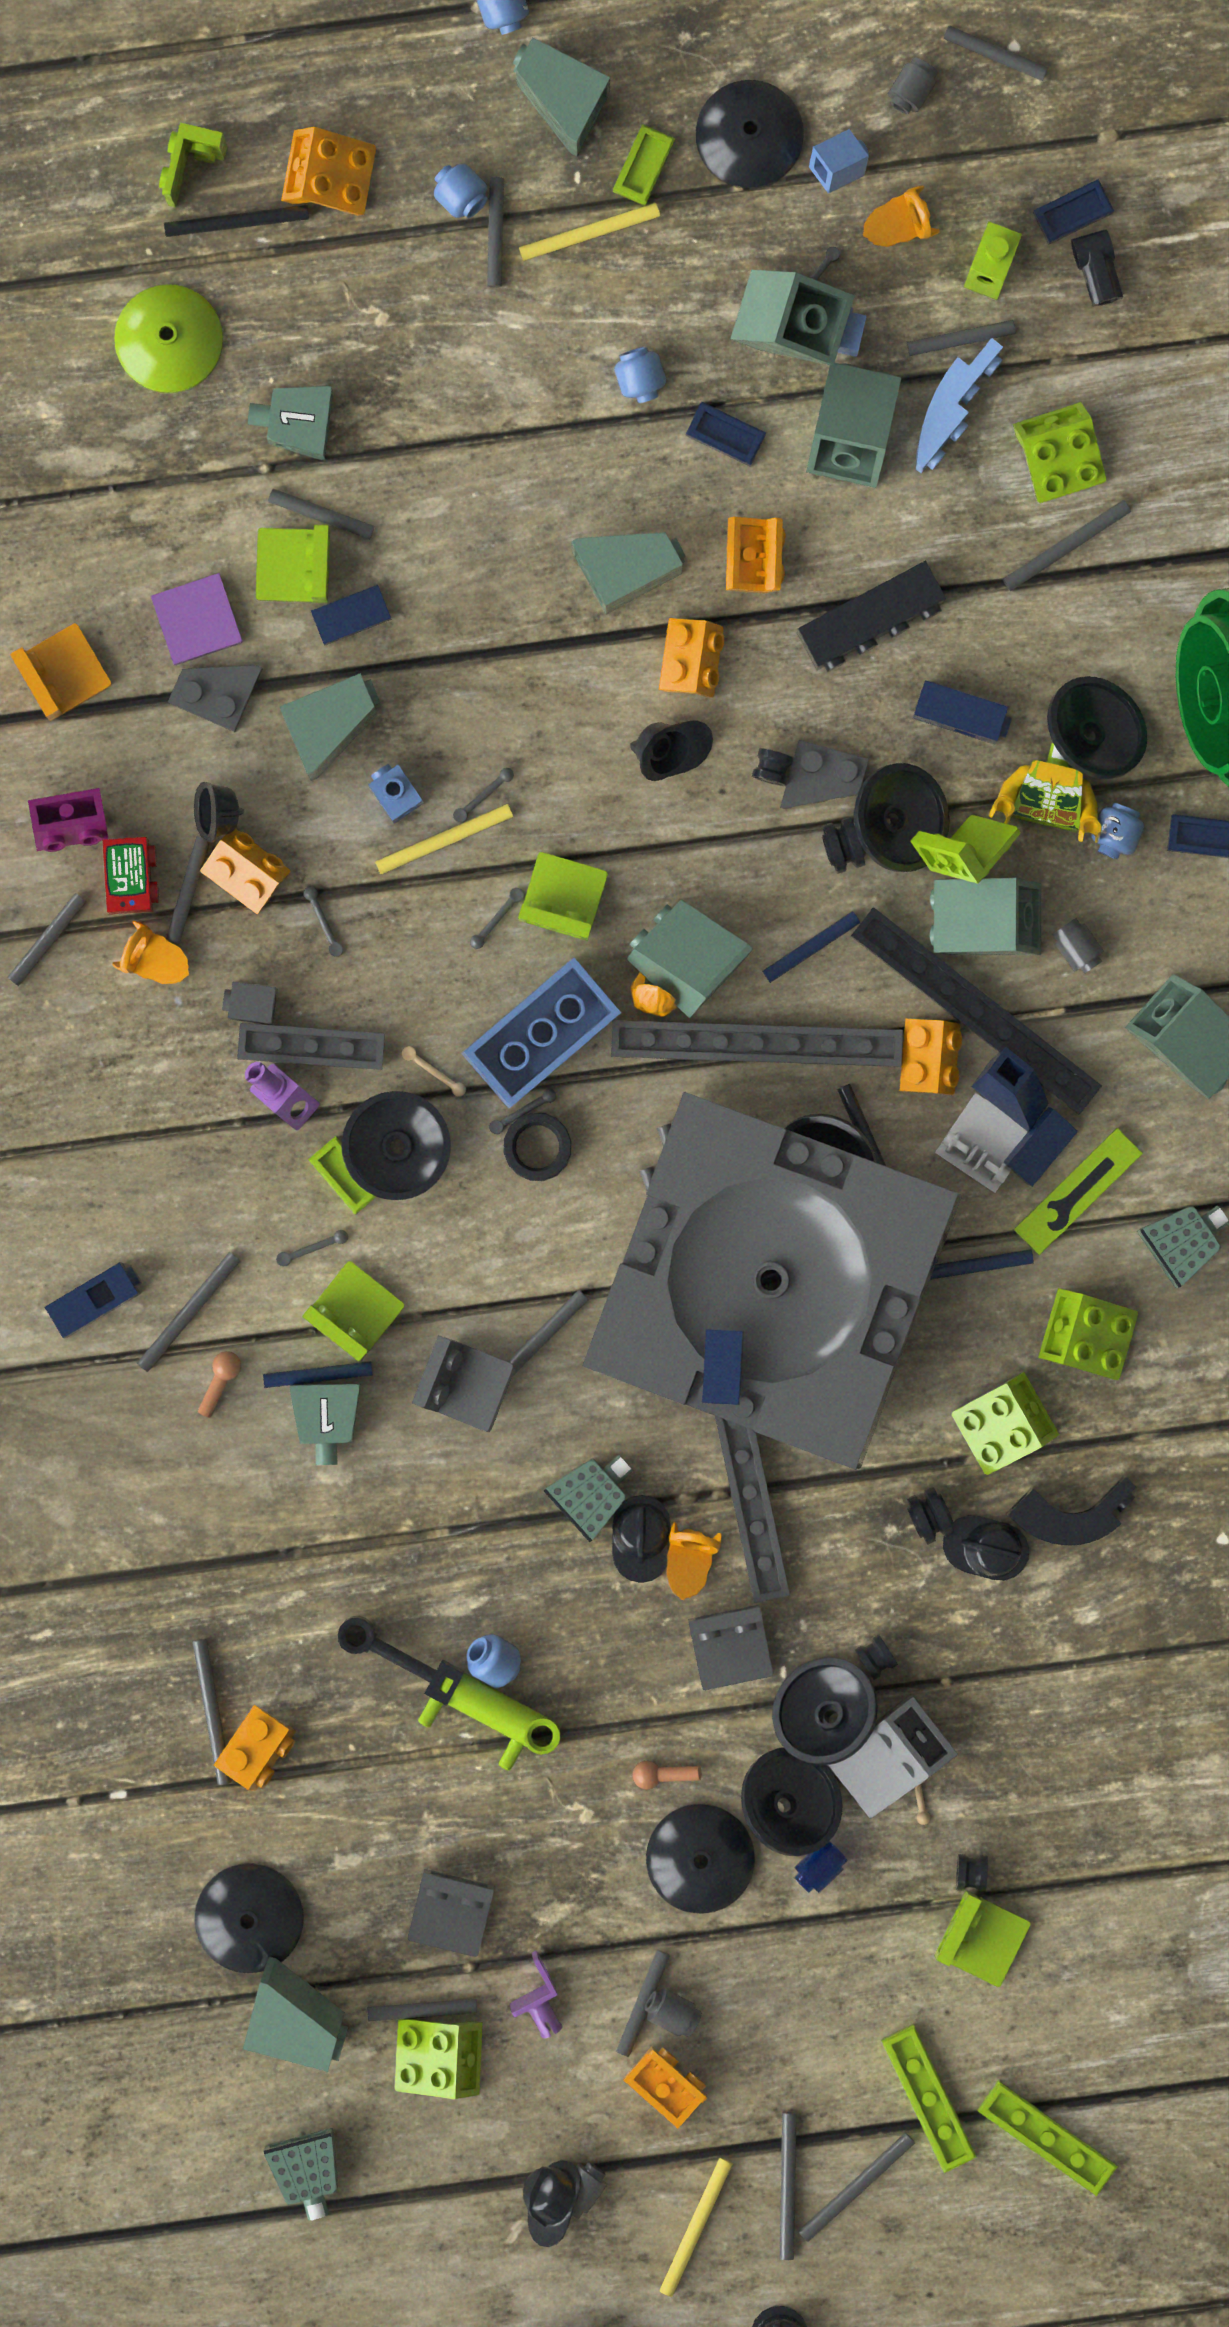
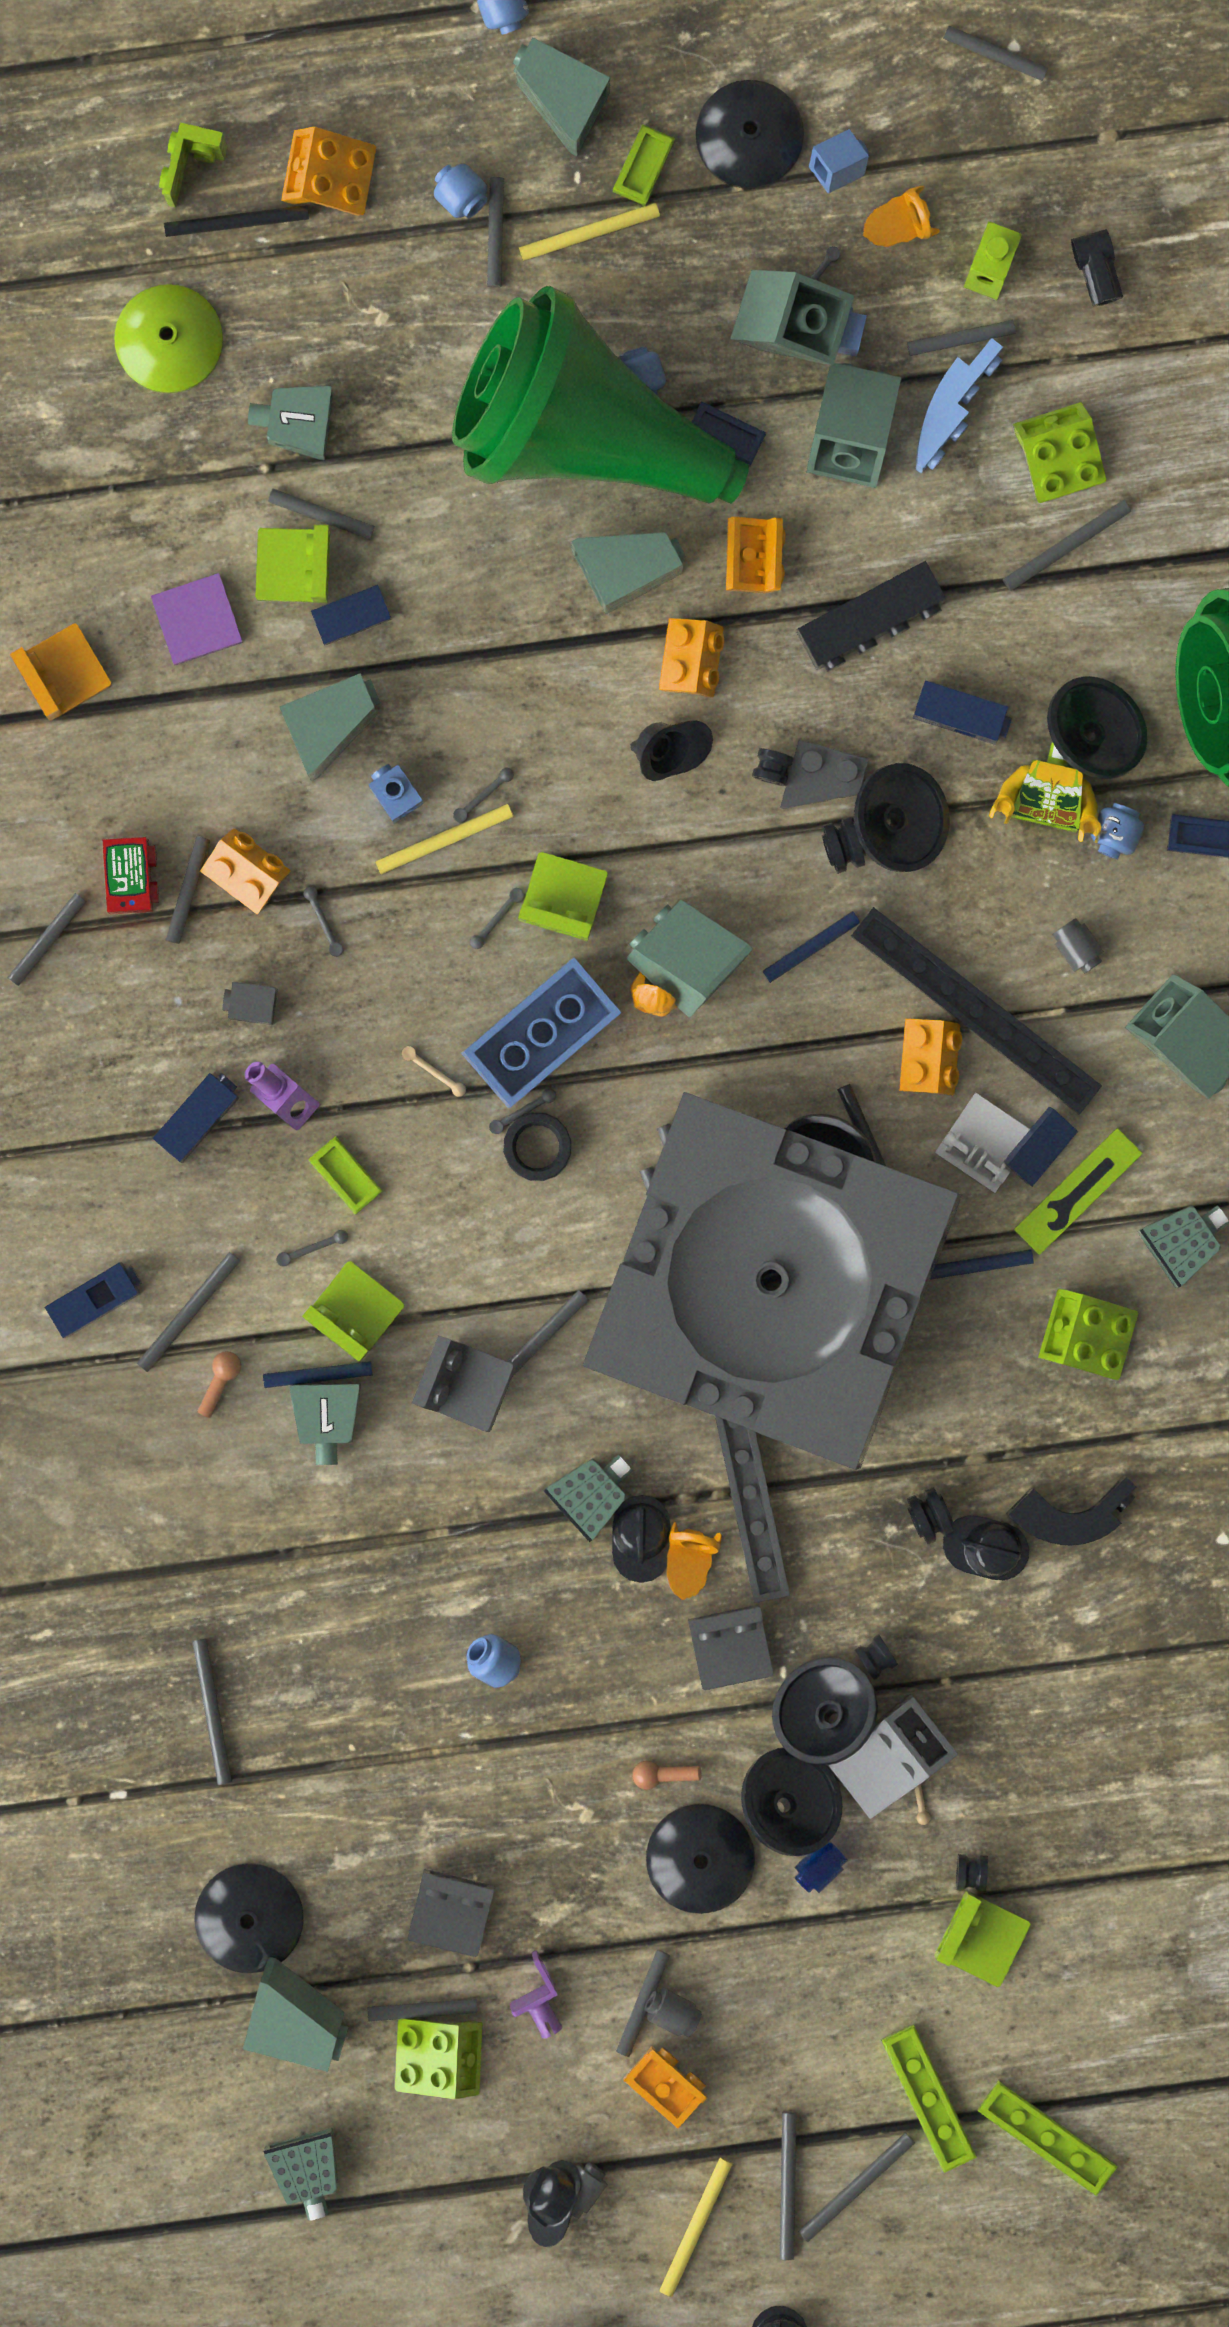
(68, 820): magenta brick -> none
(153, 957): light orange piece -> none
(197, 1116): none -> dark blue brick
(215, 811): black piece -> none
(216, 693): dark grey wing -> none
(255, 1749): light orange bracket -> none
(311, 1046): dark grey plate -> none
(391, 1118): black dish -> none
(464, 1693): lime piece -> none
(564, 406): none -> green piece
(723, 1367): dark blue tile -> none
(756, 1043): dark grey plate -> none
(912, 86): dark grey brick -> none
(969, 851): lime bracket -> none
(986, 917): sand green slope -> none
(1005, 1424): lime bracket -> none
(1012, 1088): dark blue slope -> none
(1073, 211): dark blue tile -> none

